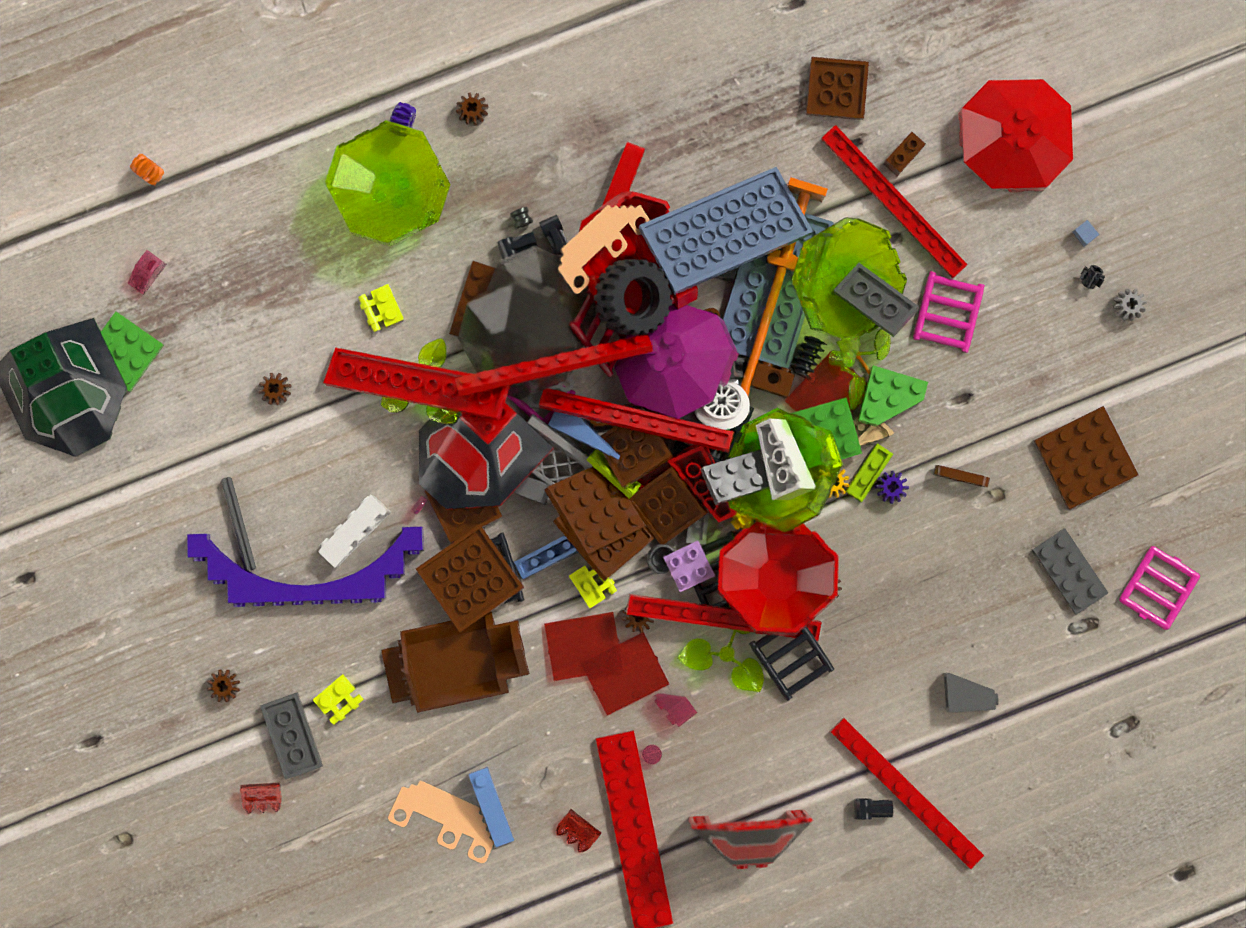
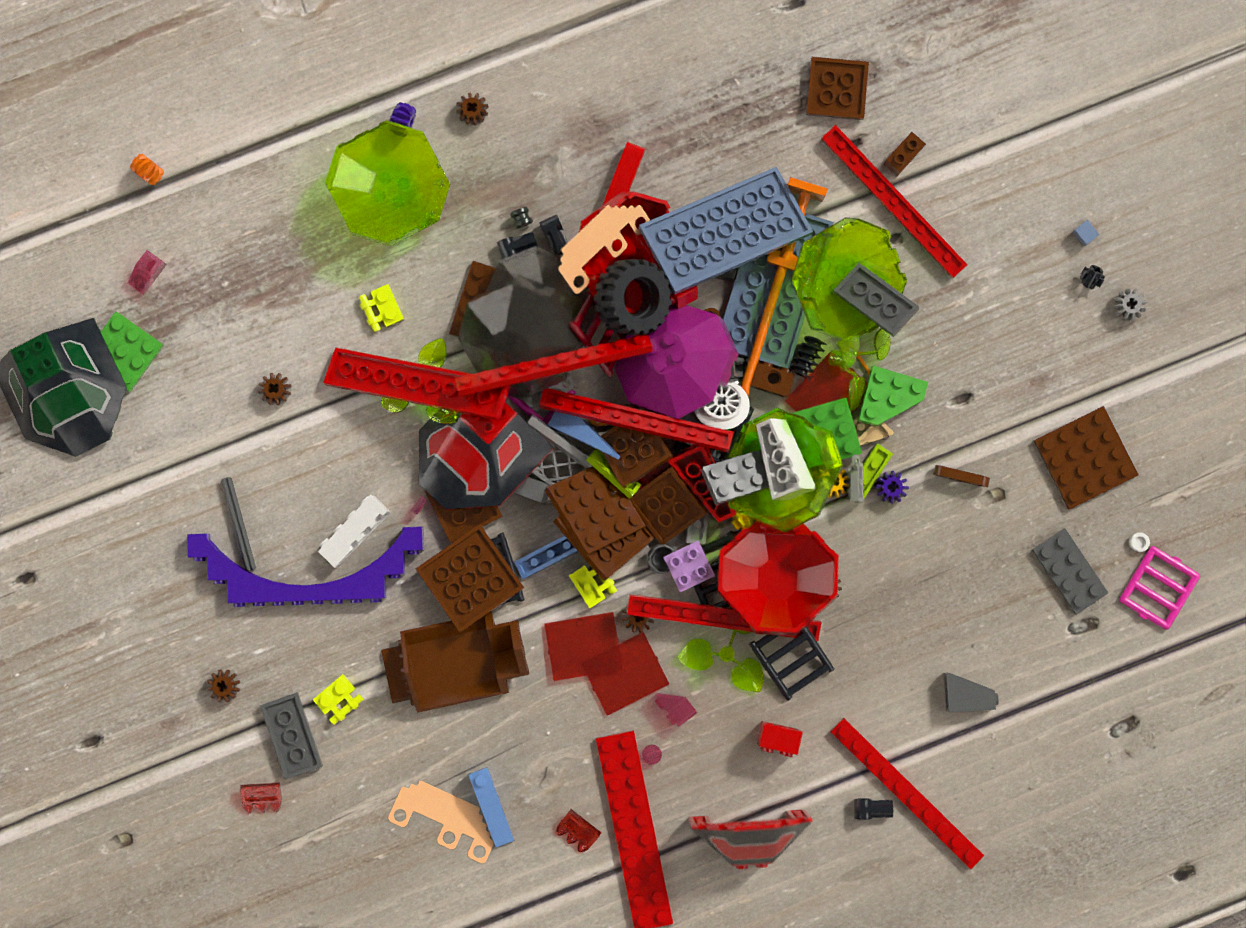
(779, 738): none -> red brick
(855, 473): none -> light grey hinge
(924, 315): dark pink bar -> none
(1016, 134): red windscreen -> none
(1139, 542): none -> white tile

